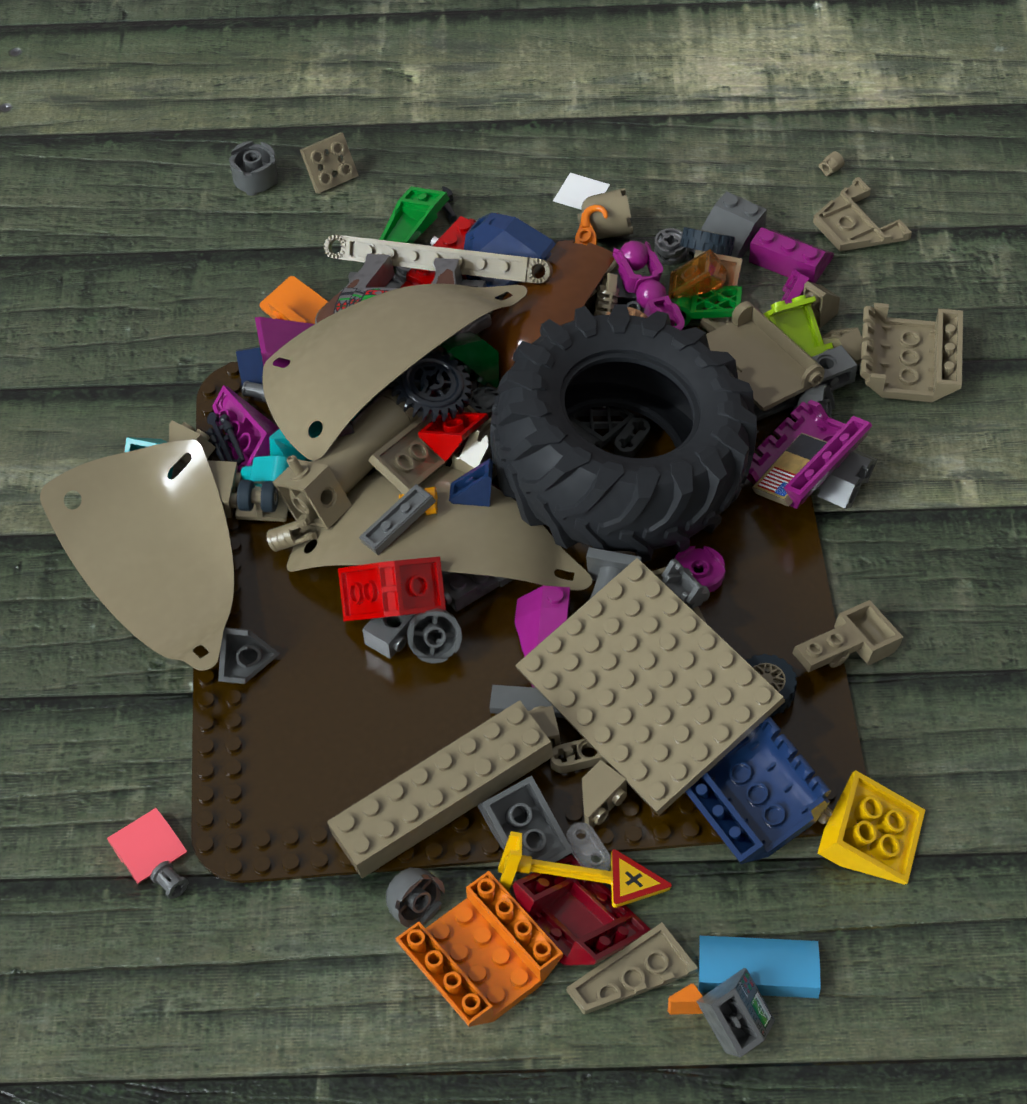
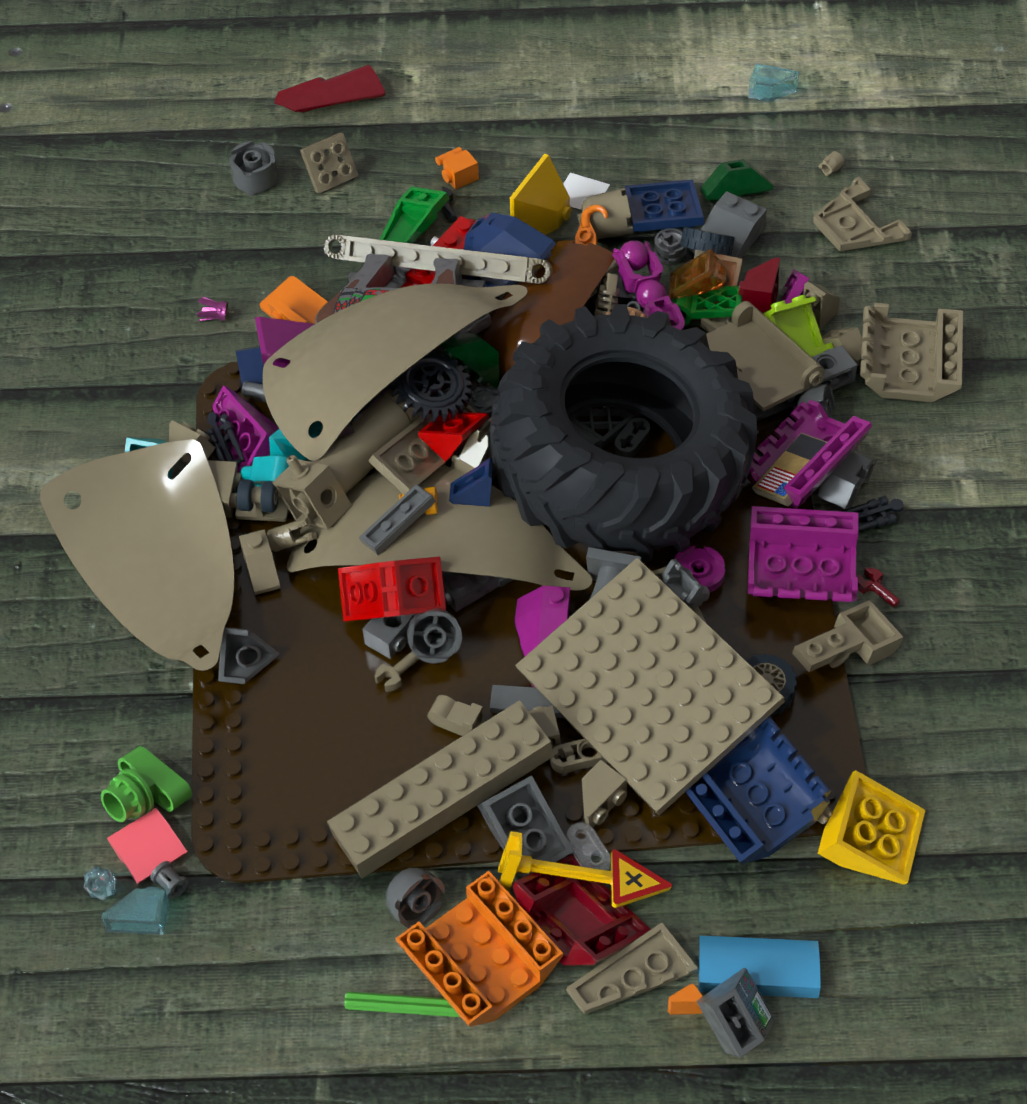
(100, 883): none -> clear light blue piece
(138, 912): none -> clear light blue slope
(141, 783): none -> bright green beam
(217, 310): none -> flat silver piece
(259, 562): none -> dark tan slope
(344, 88): none -> dark red panel
(394, 672): none -> dark tan bar
(398, 1004): none -> bright green axle
(455, 715): none -> dark tan leg
(458, 167): none -> orange brick
(541, 198): none -> yellow slope
(664, 205): none -> dark blue plate
(736, 178): none -> dark green slope
(761, 285): none -> dark red slope
(772, 83): none -> clear light blue slope
(784, 253): magenta slope -> none
(803, 554): none -> magenta slope
(875, 508): none -> black piece
(876, 586): none -> dark red bar

